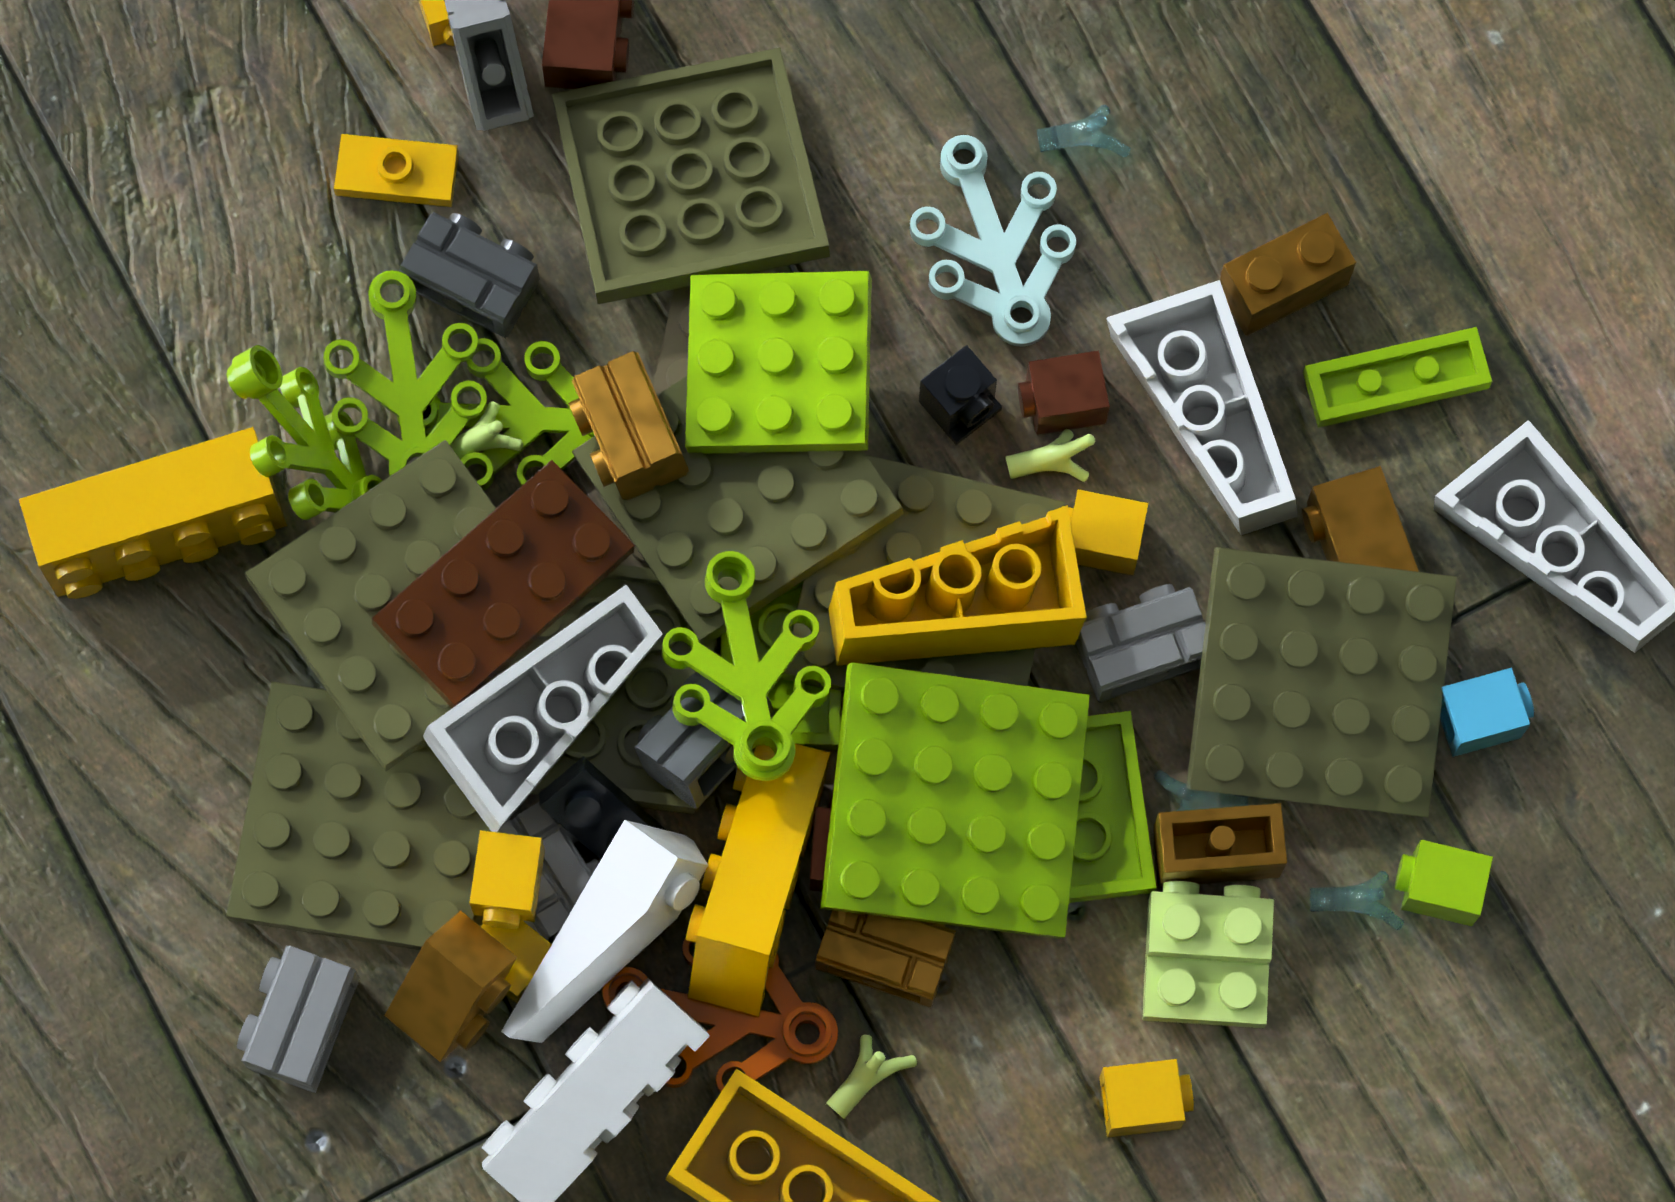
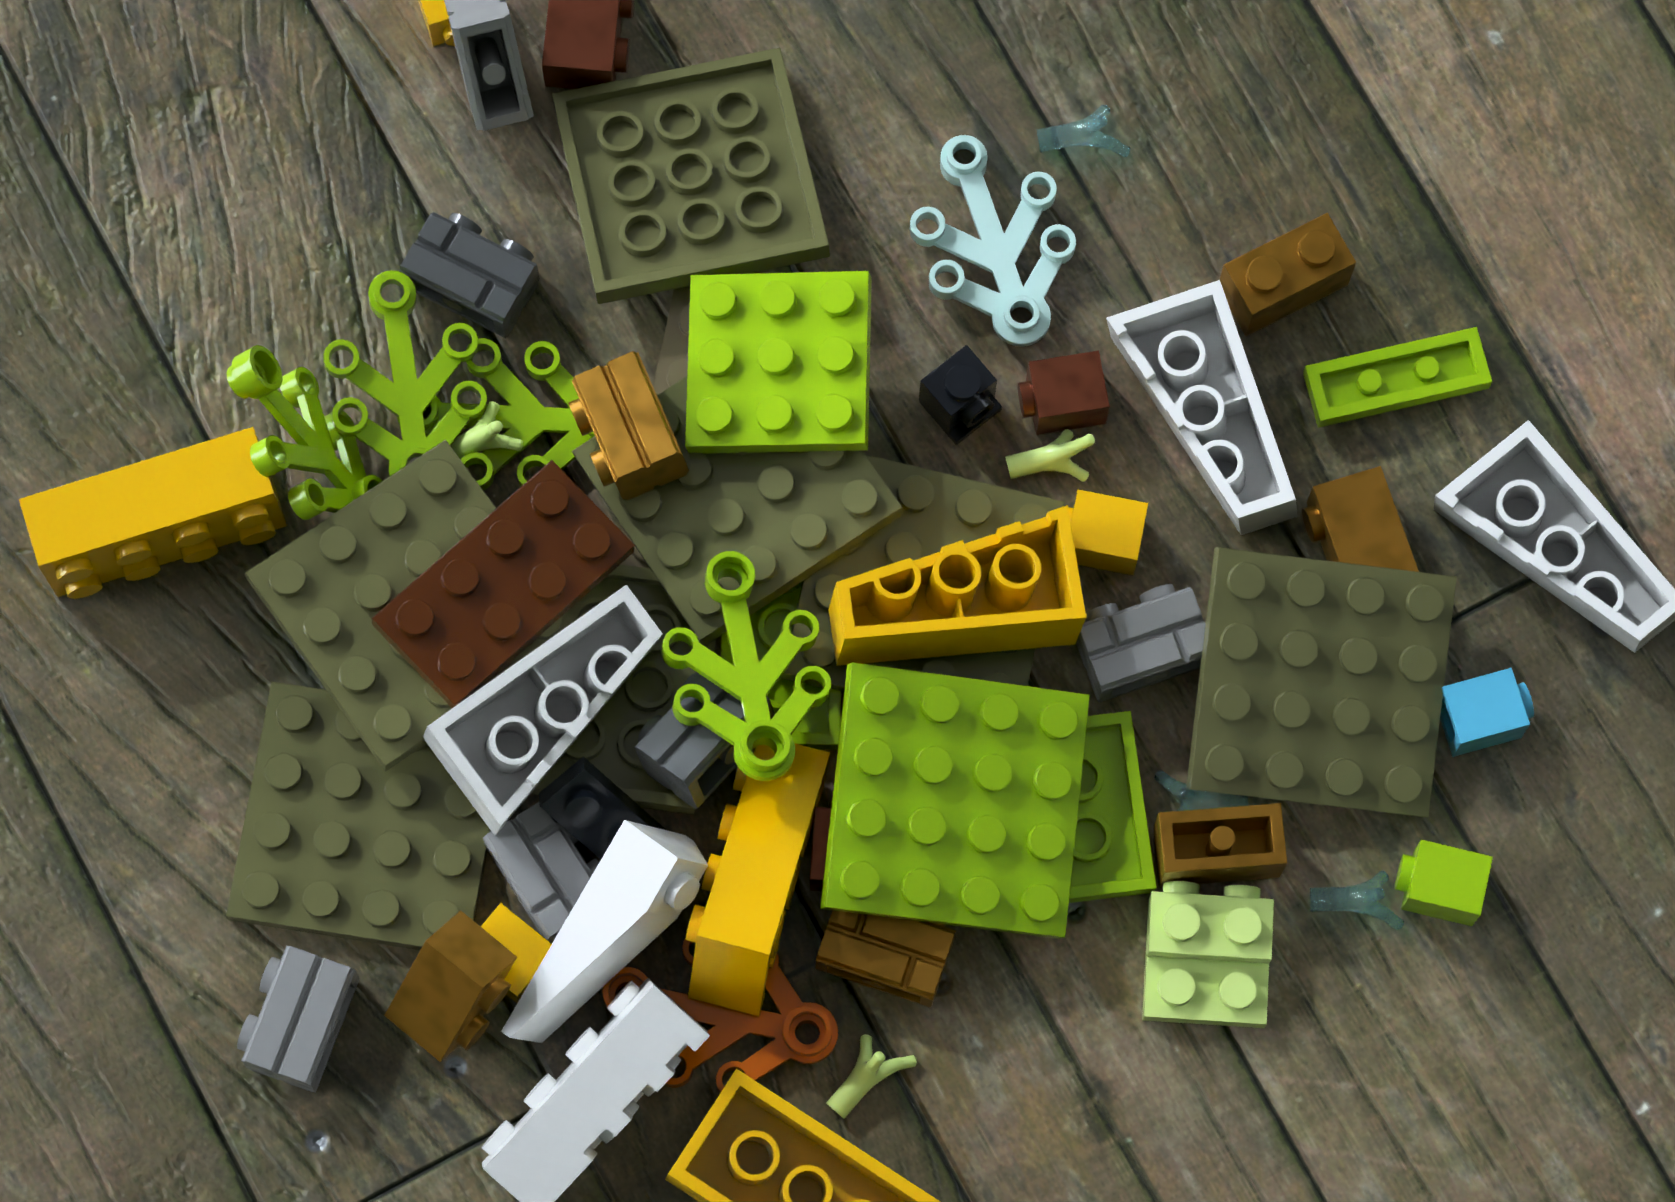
(396, 170): yellow plate -> none
(506, 878): yellow brick -> none
(1145, 1097): yellow brick -> none

